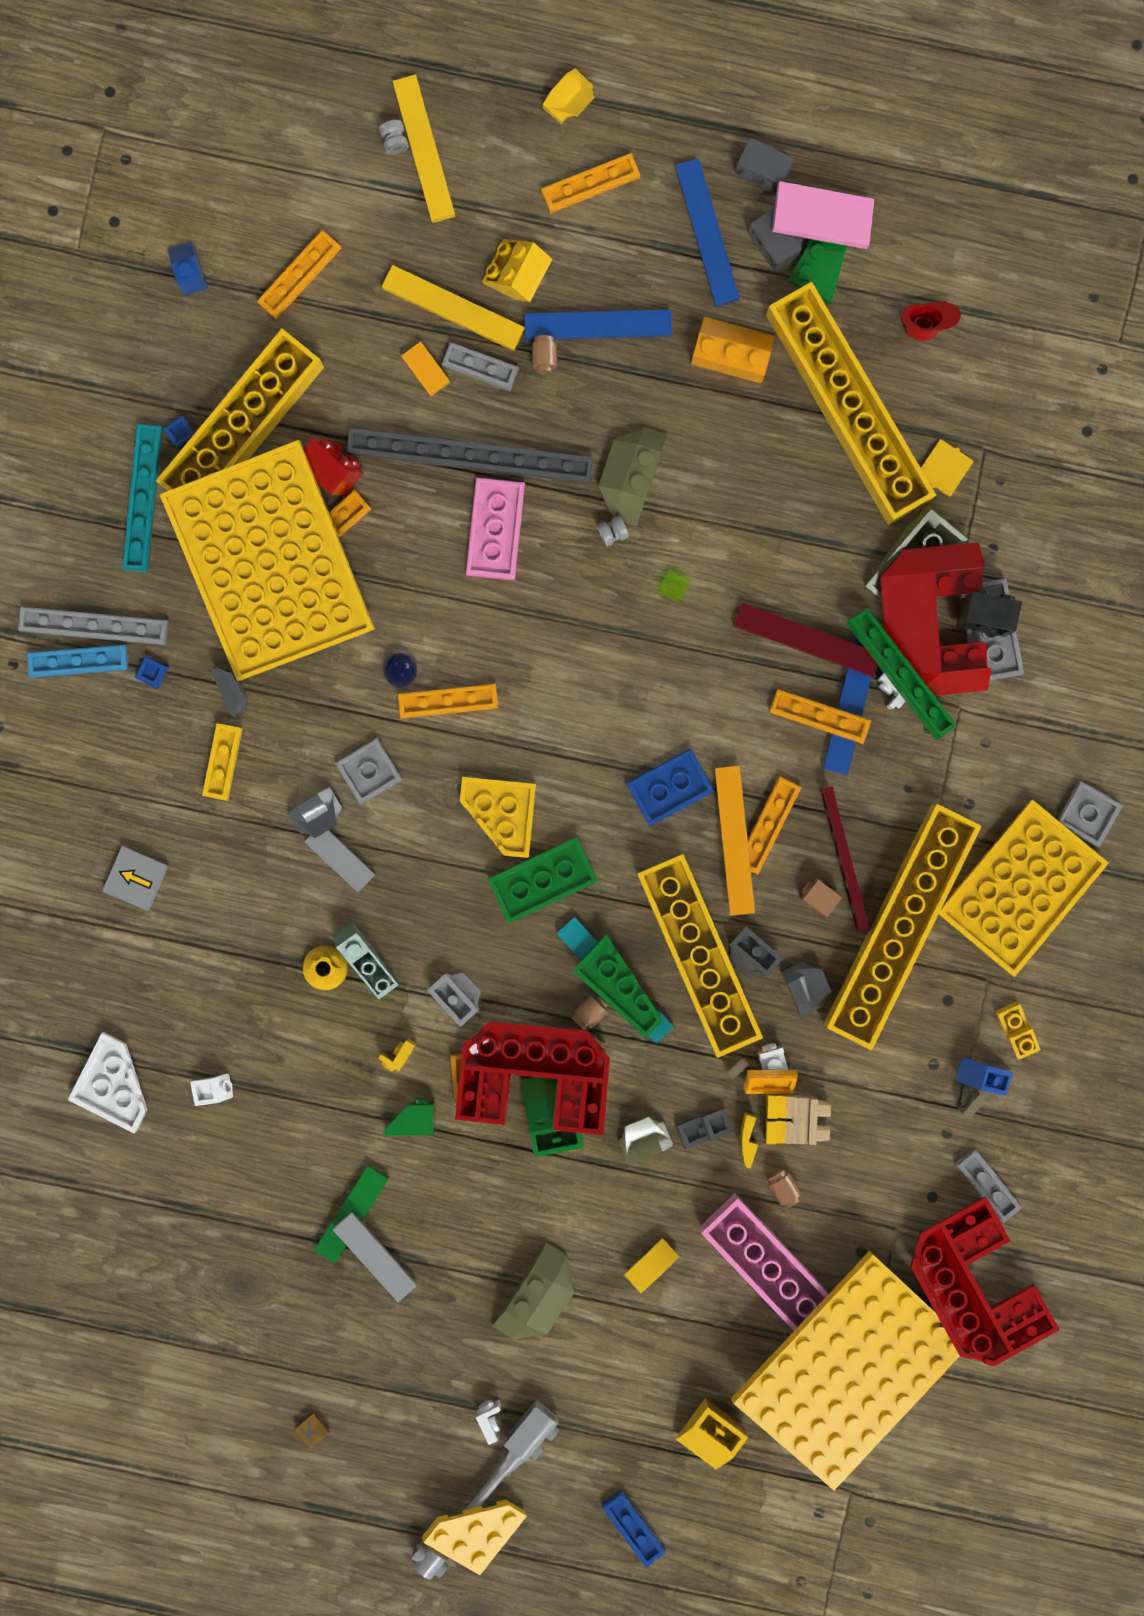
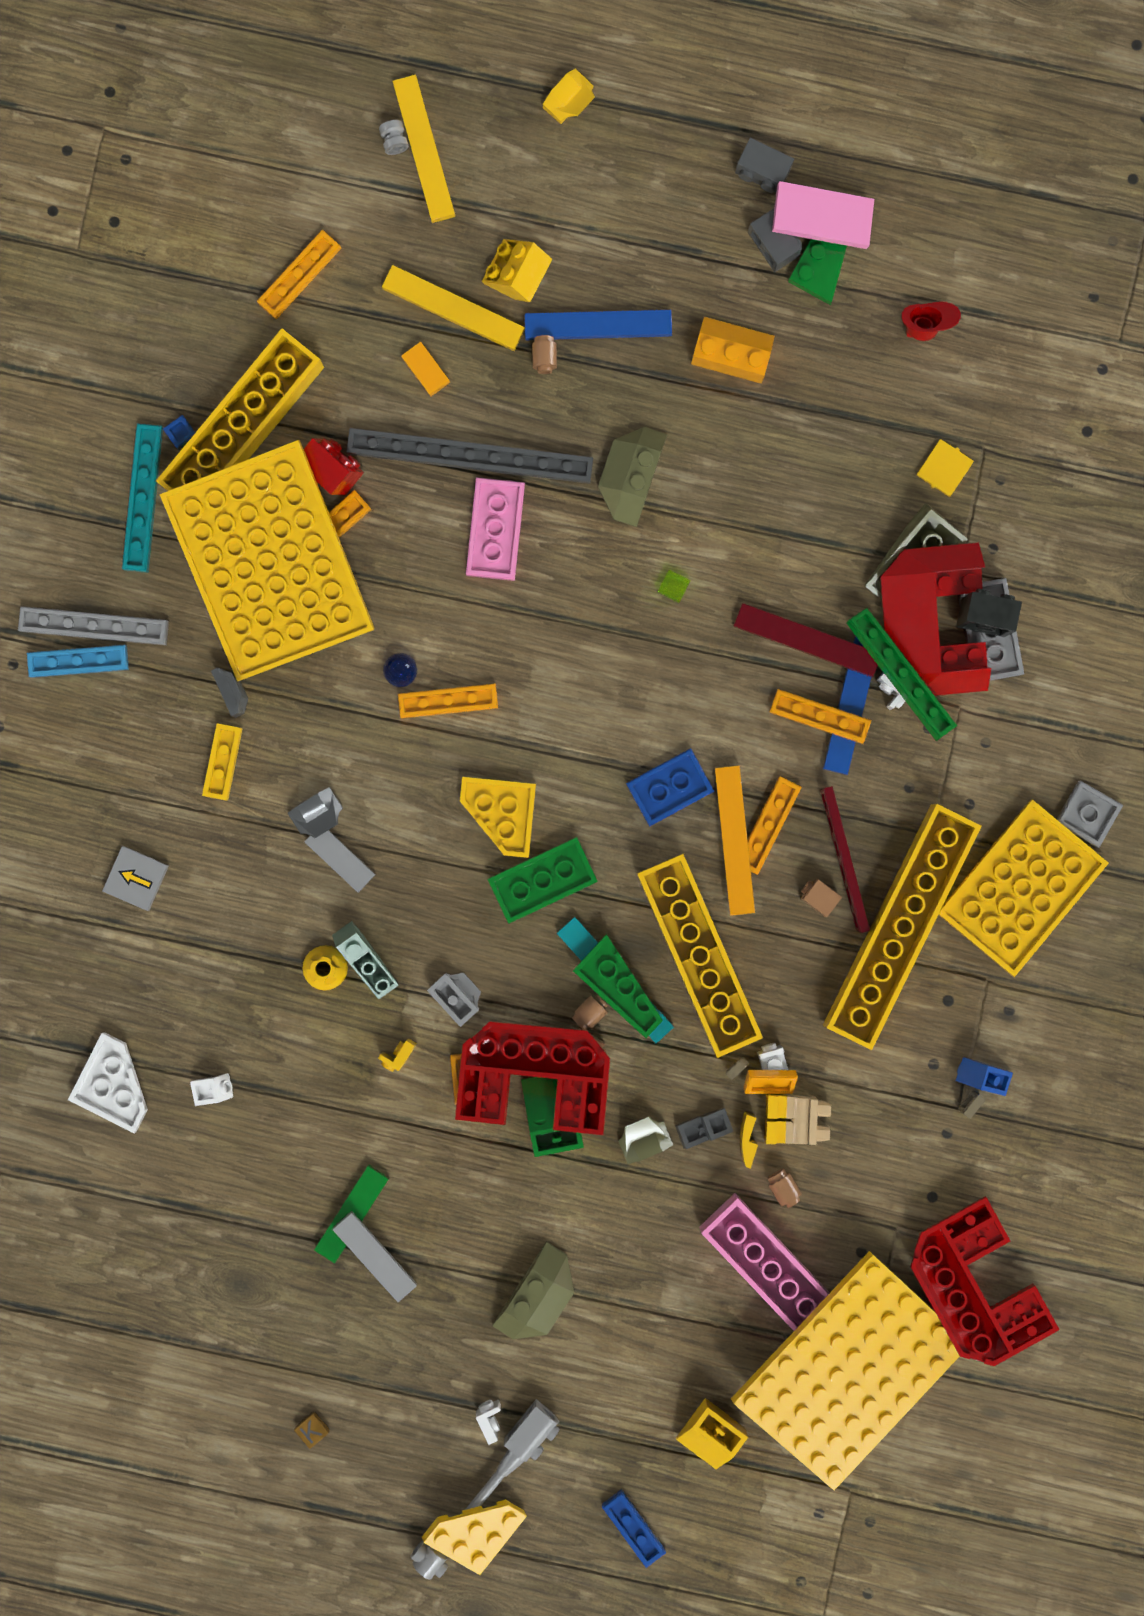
(151, 672): blue tile -> none
(187, 269): blue slope -> none
(368, 771): light grey tile -> none
(413, 1120): green slope -> none
(480, 366): light grey tile -> none
(590, 183): light orange tile -> none
(618, 529): light grey wheel -> none
(651, 1265): yellow slope -> none
(707, 232): blue tile -> none
(752, 954): dark grey slope -> none
(806, 986): dark grey slope -> none
(850, 403): yellow brick -> none
(988, 1185): light grey tile -> none
(1017, 1031): yellow slope -> none

